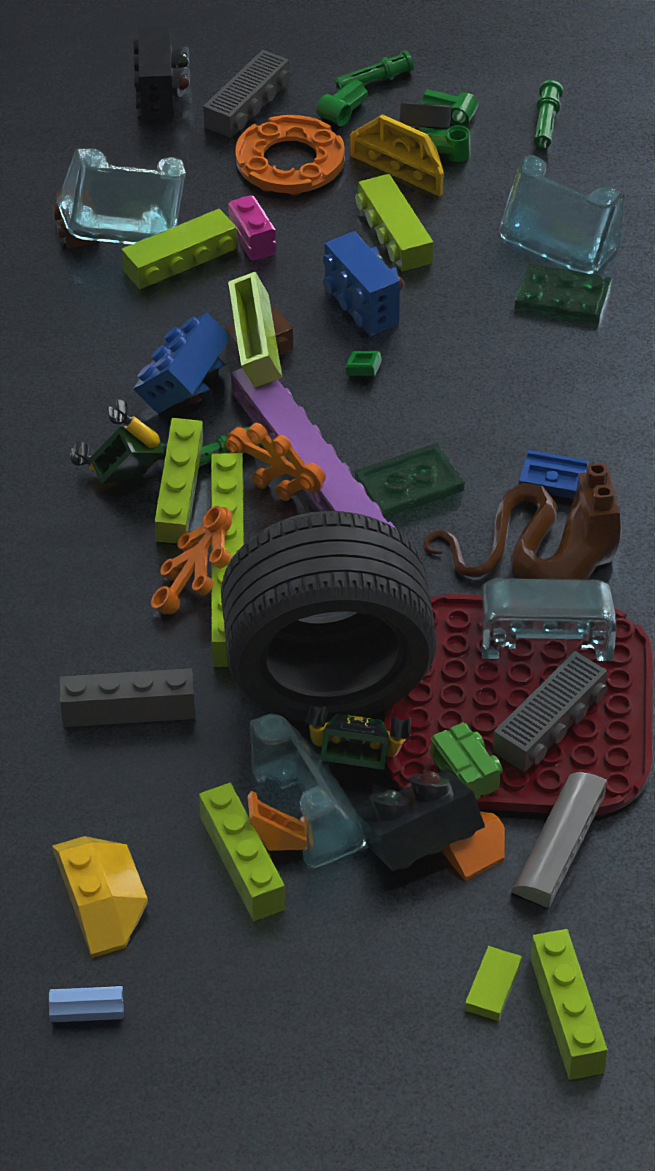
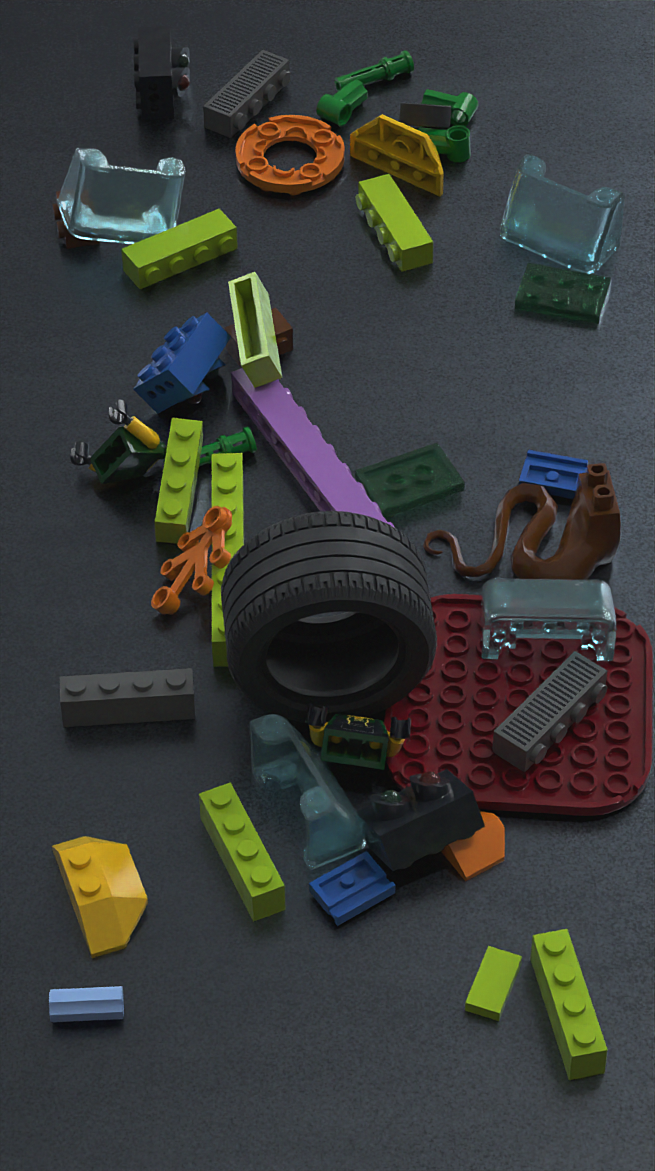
(253, 227): dark pink brick -> none
(276, 828): orange slope -> none
(307, 477): orange plant -> none
(351, 888): none -> blue plate
(362, 283): blue piece -> none
(363, 363): green tile -> none
(466, 758): bright green brick -> none
(548, 106): green pin -> none
(560, 838): light grey brick -> none

